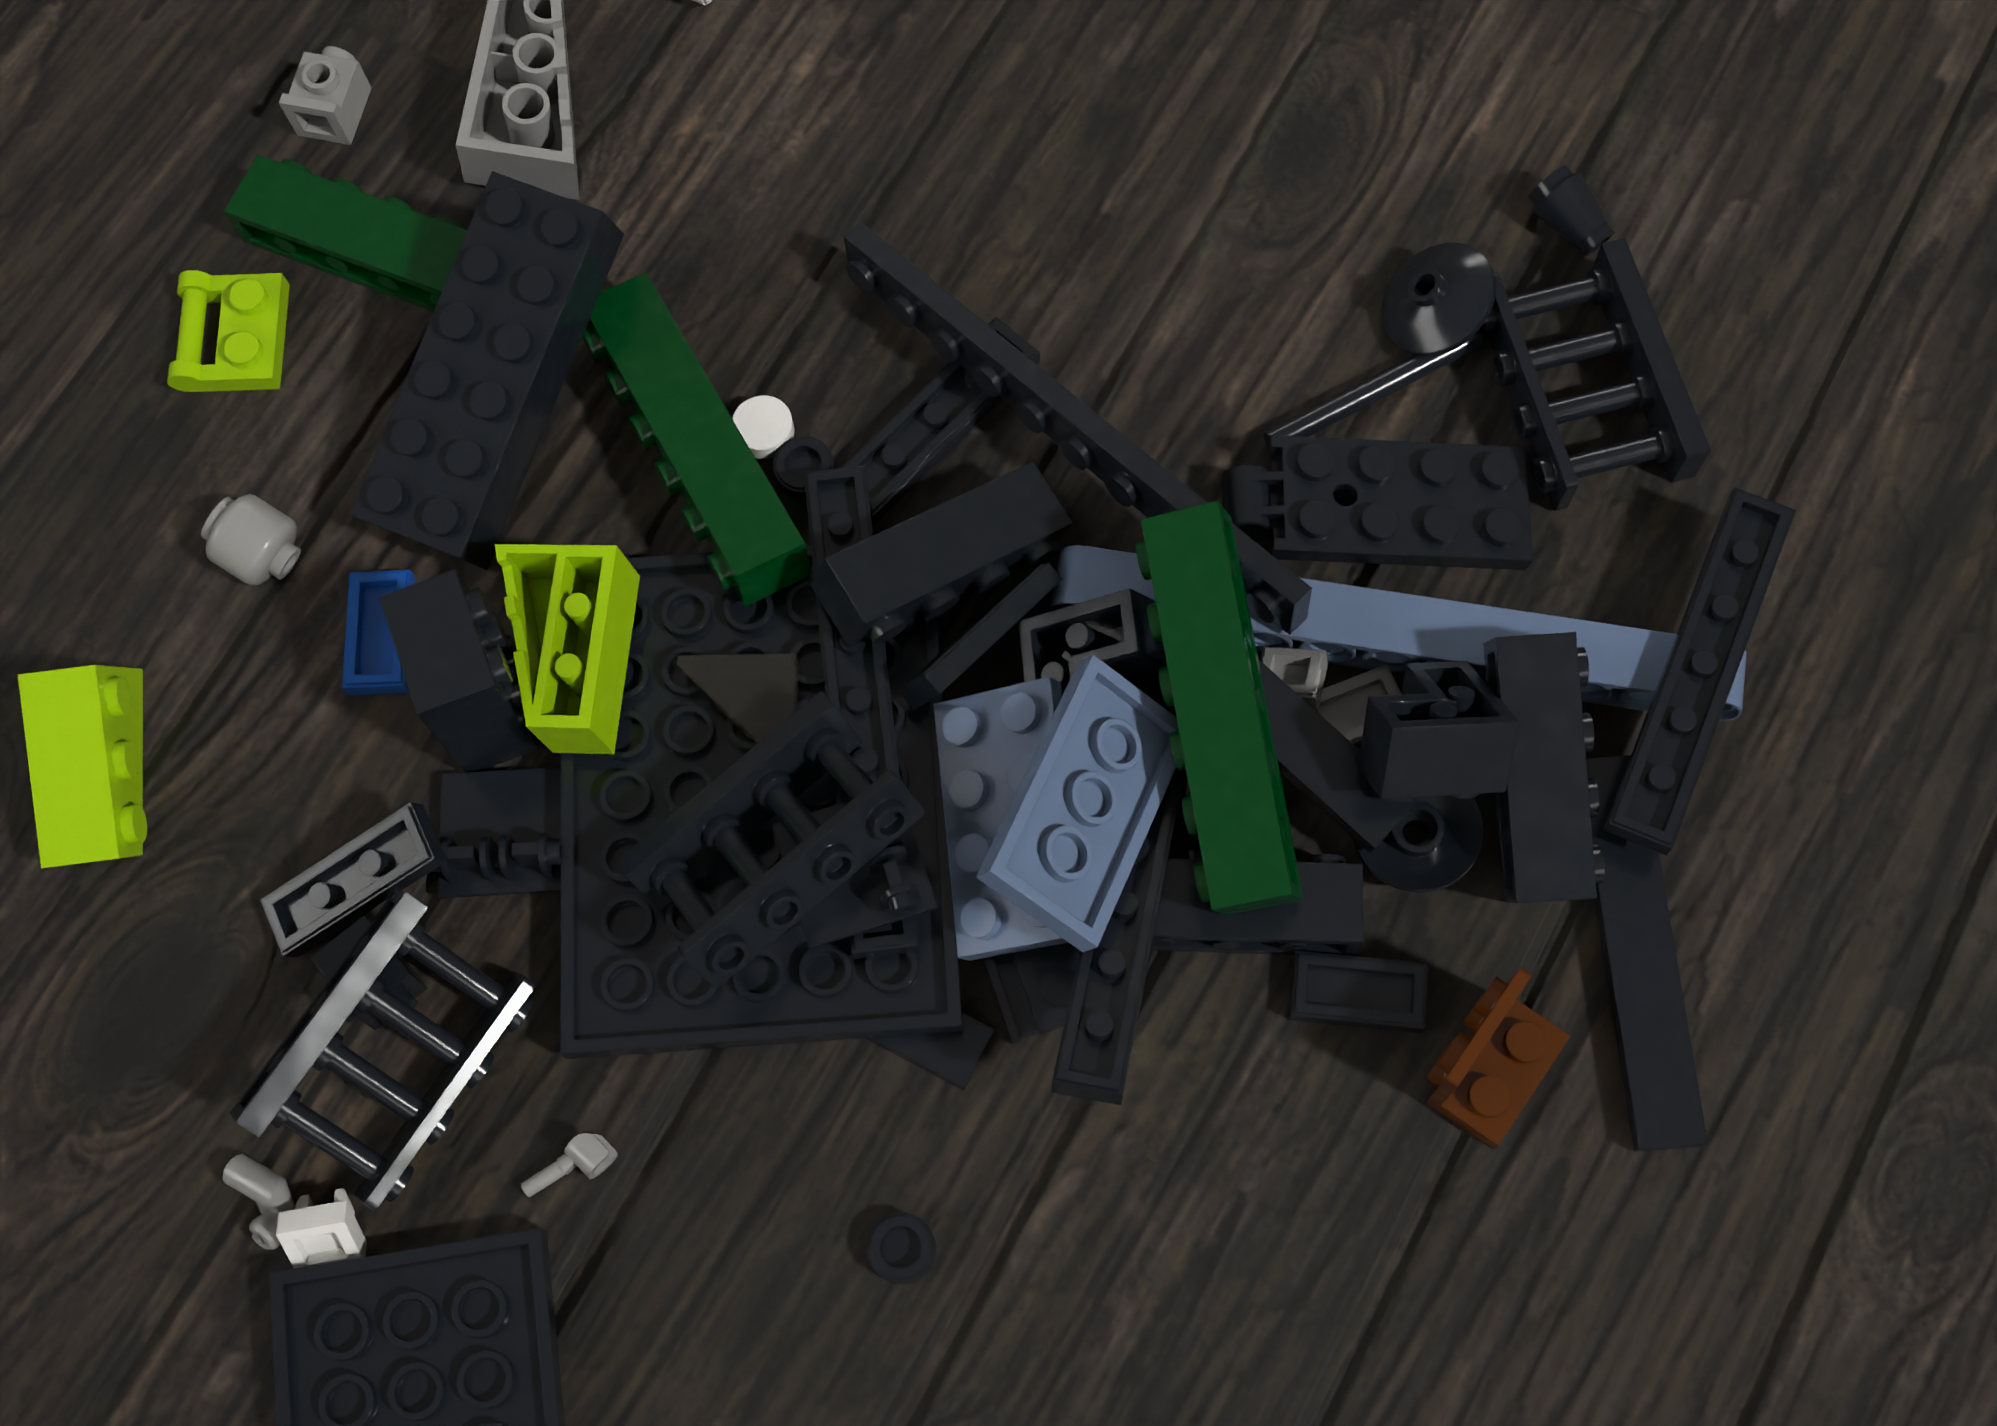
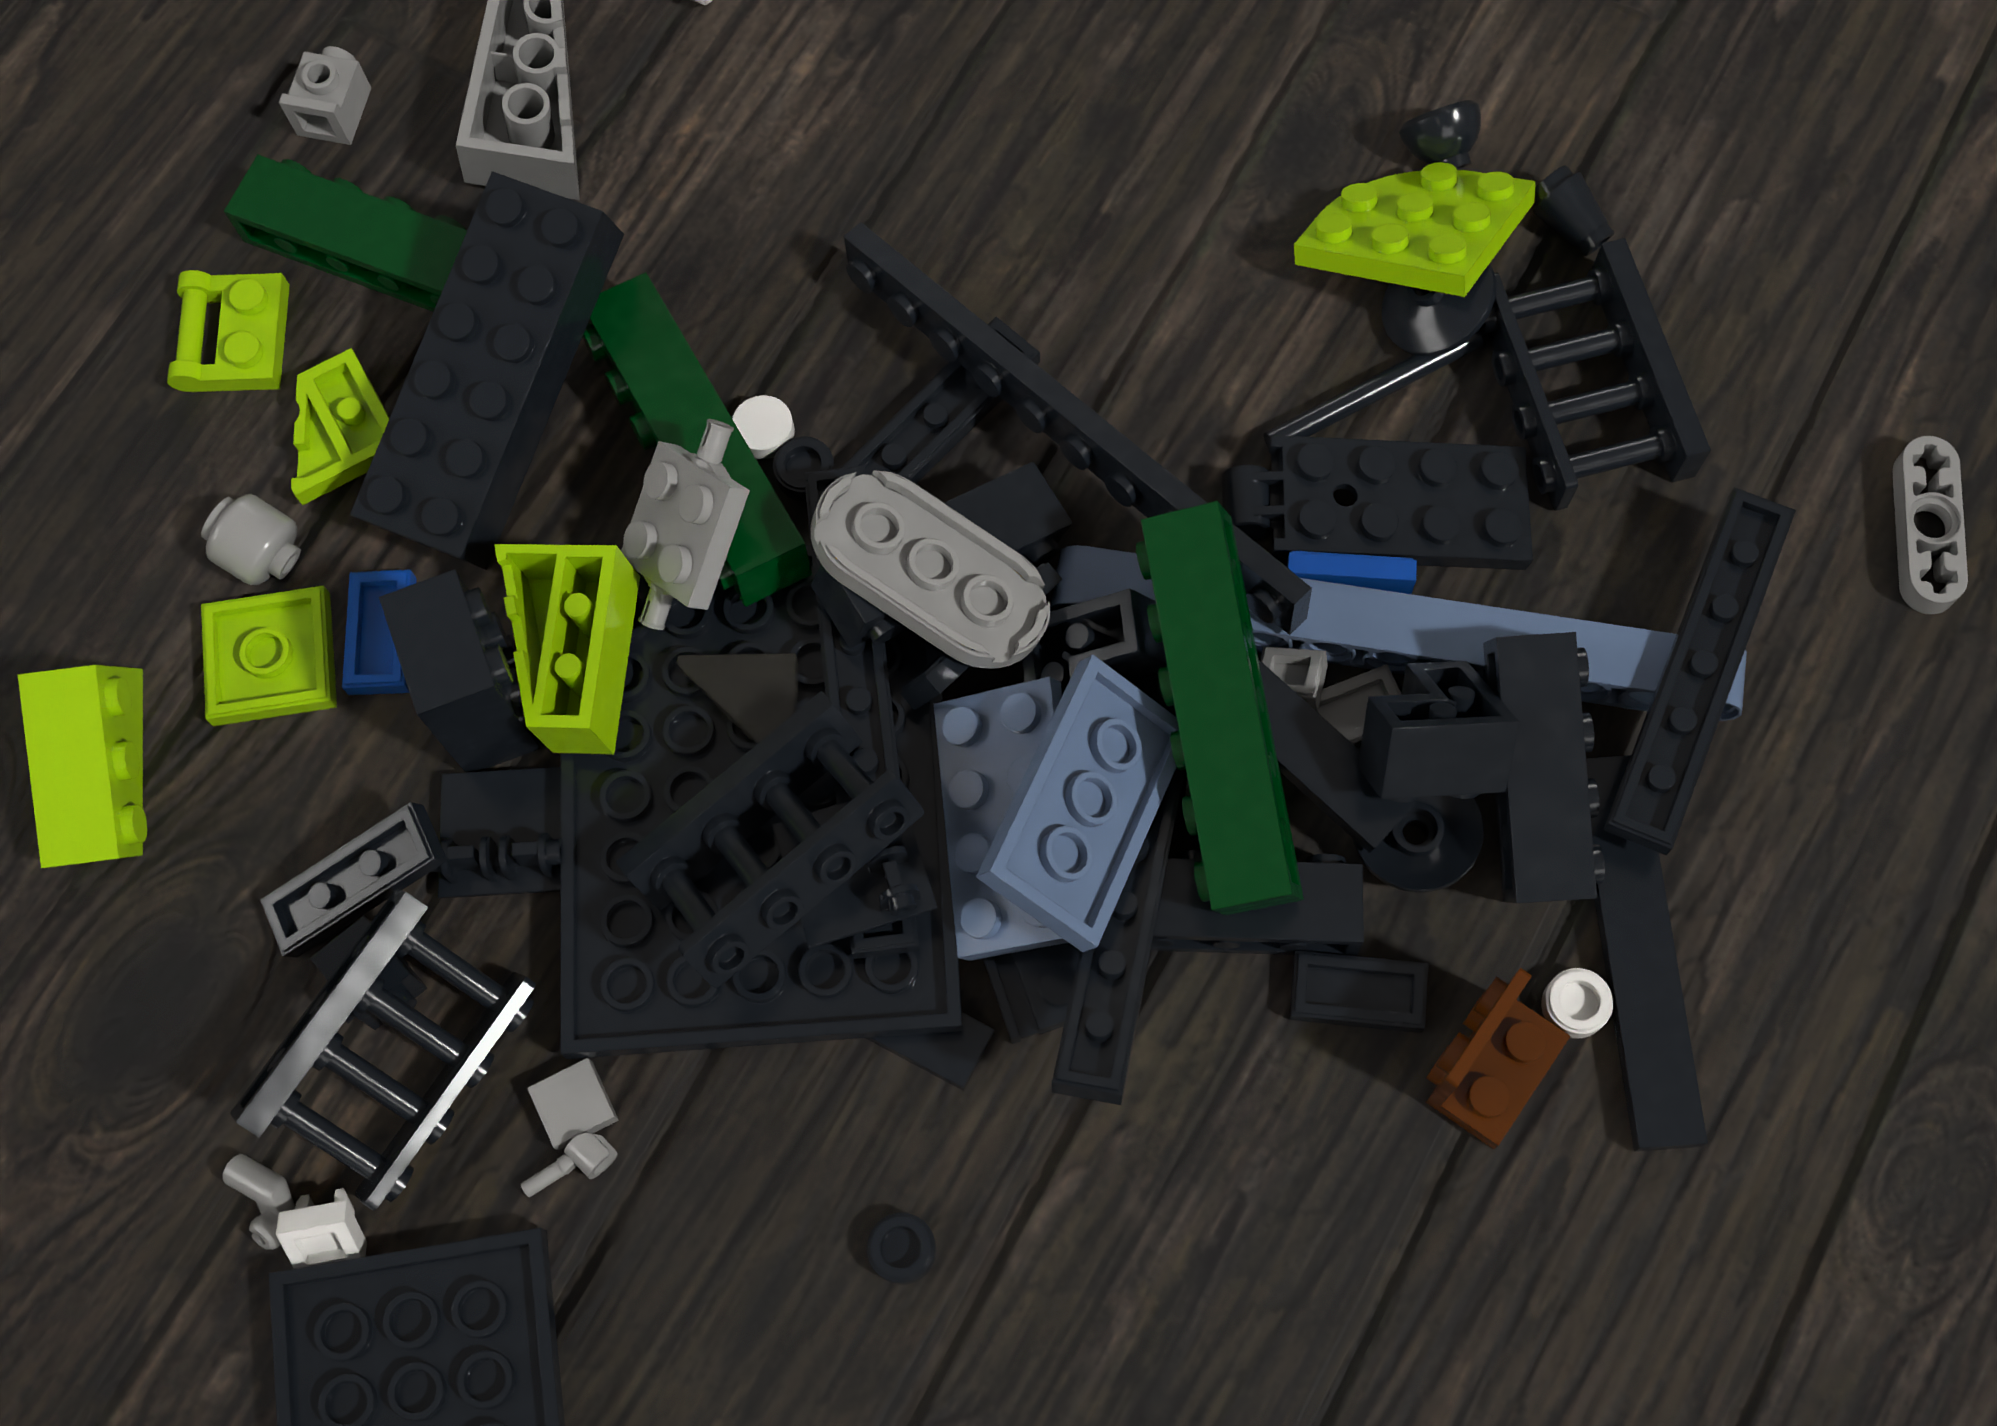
(268, 656): none -> lime tile
(335, 426): none -> lime wing
(572, 1103): none -> light grey tile
(684, 524): none -> light grey plate
(930, 568): none -> light grey tile
(1365, 571): none -> blue tile
(1418, 227): none -> lime plate
(1444, 133): none -> black brick
(1577, 1002): none -> white tile
(1913, 547): none -> light grey beam

